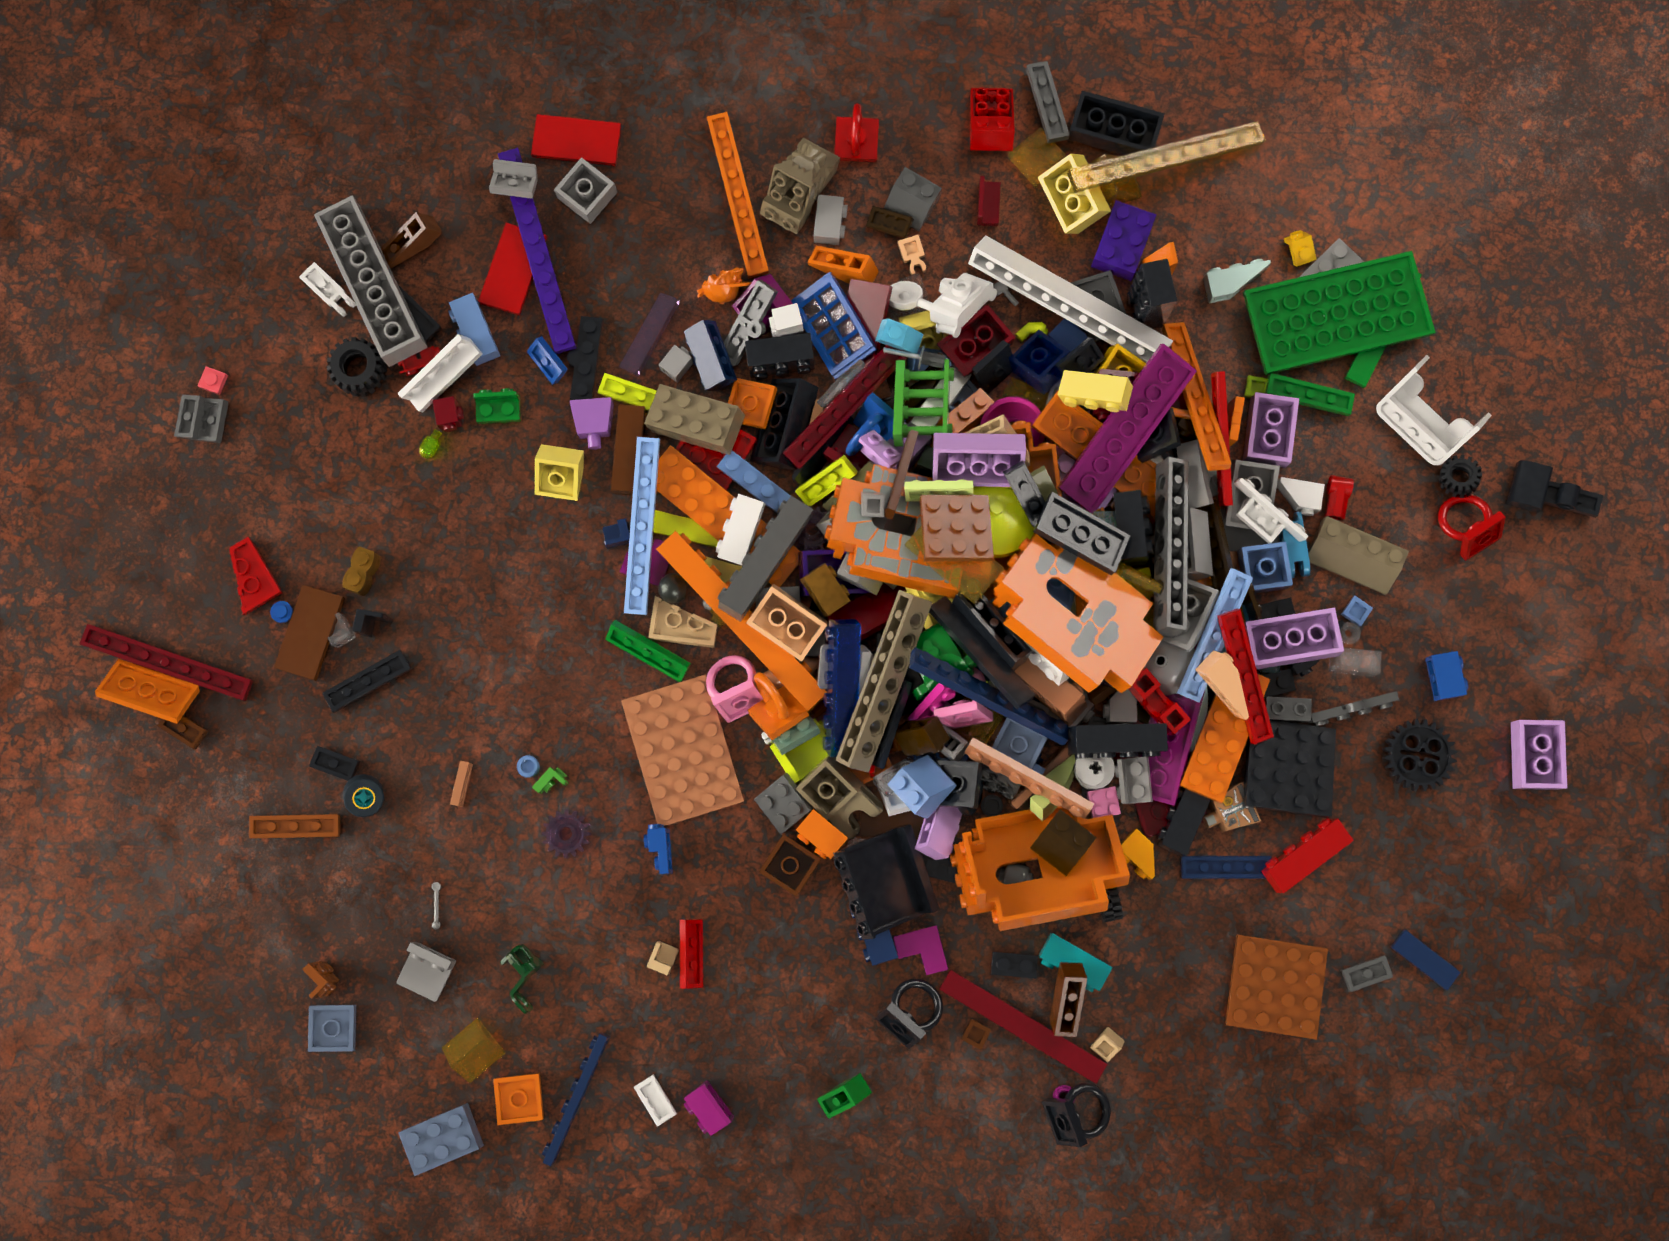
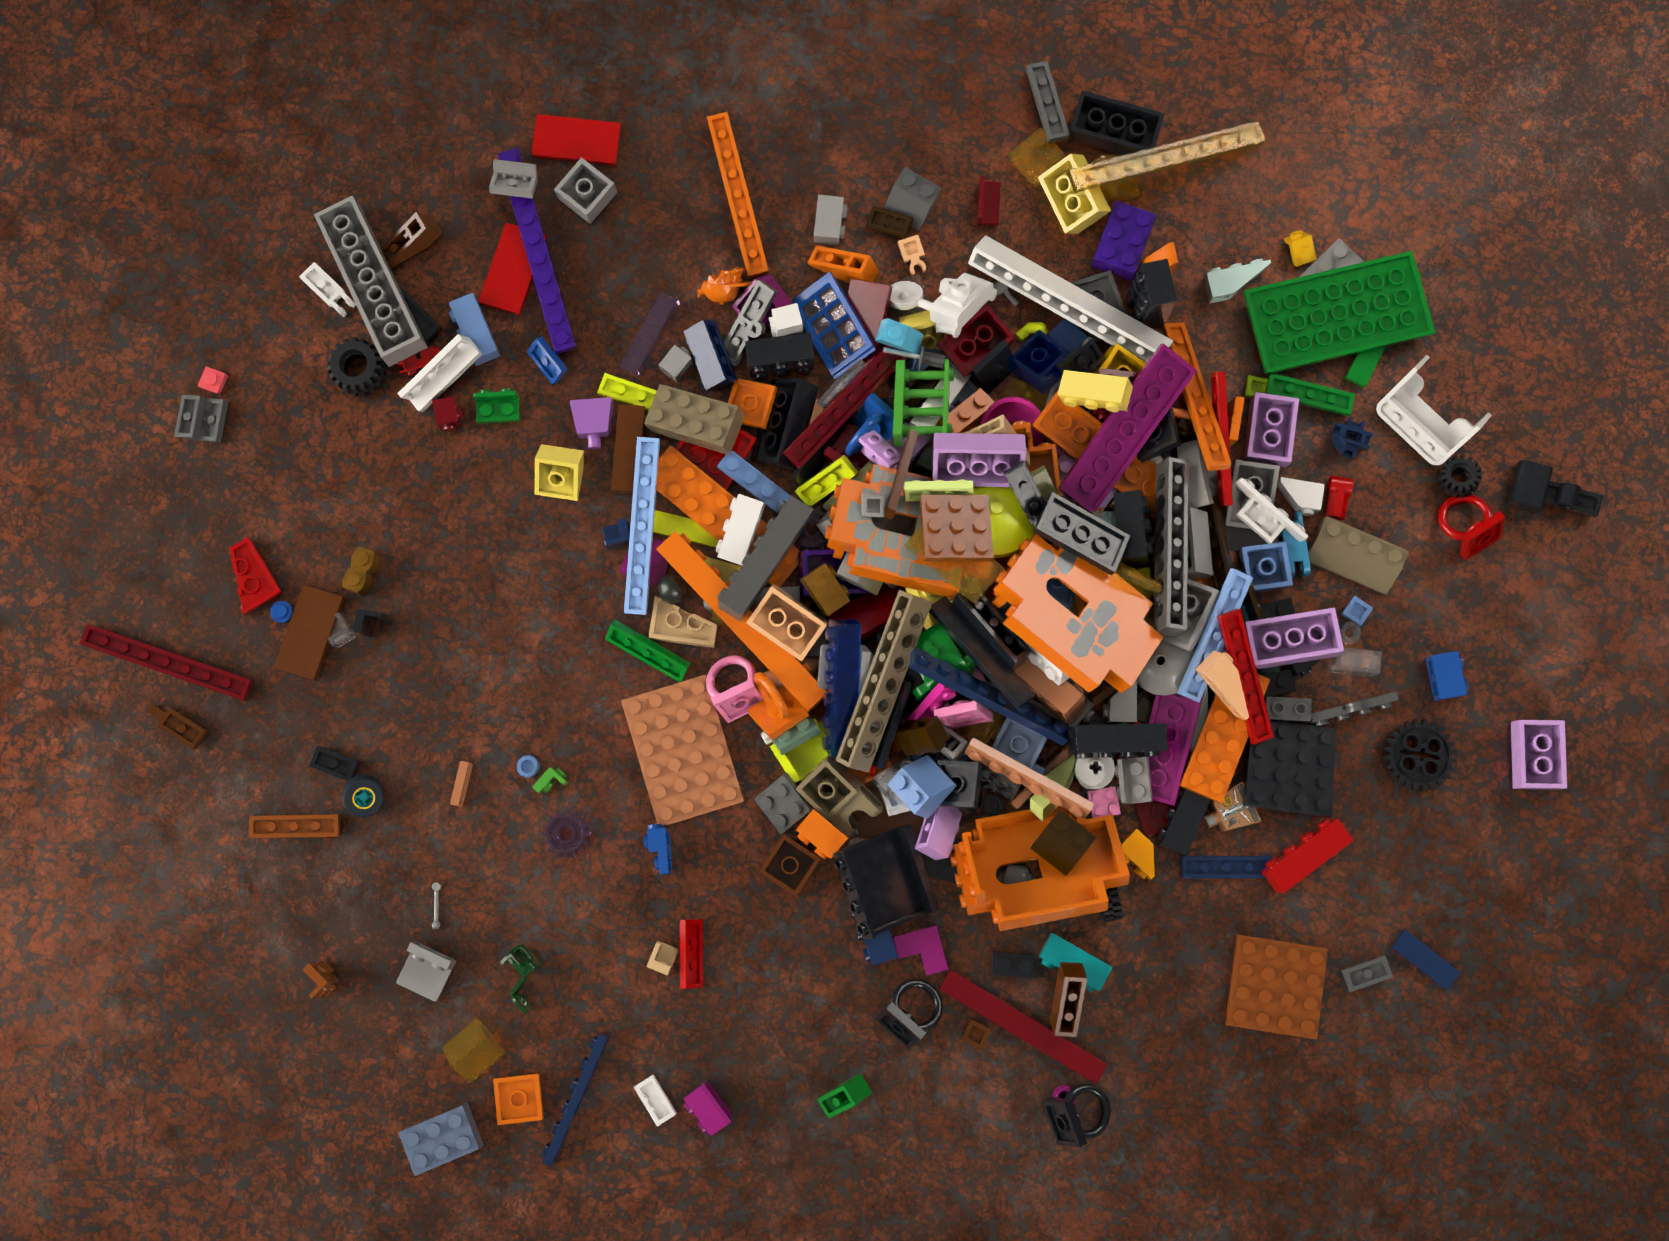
(147, 691): orange plate -> none
(332, 1028): sand blue plate -> none
(367, 681): black plate -> none
(430, 445): clear neon green cylinder -> none
(585, 358): black hinge -> none
(797, 185): dark tan brick -> none
(857, 137): red tile -> none
(991, 119): red slope -> none
(1107, 1044): tan slope -> none
(1161, 709): red arch -> none
(1350, 442): none -> dark blue piece

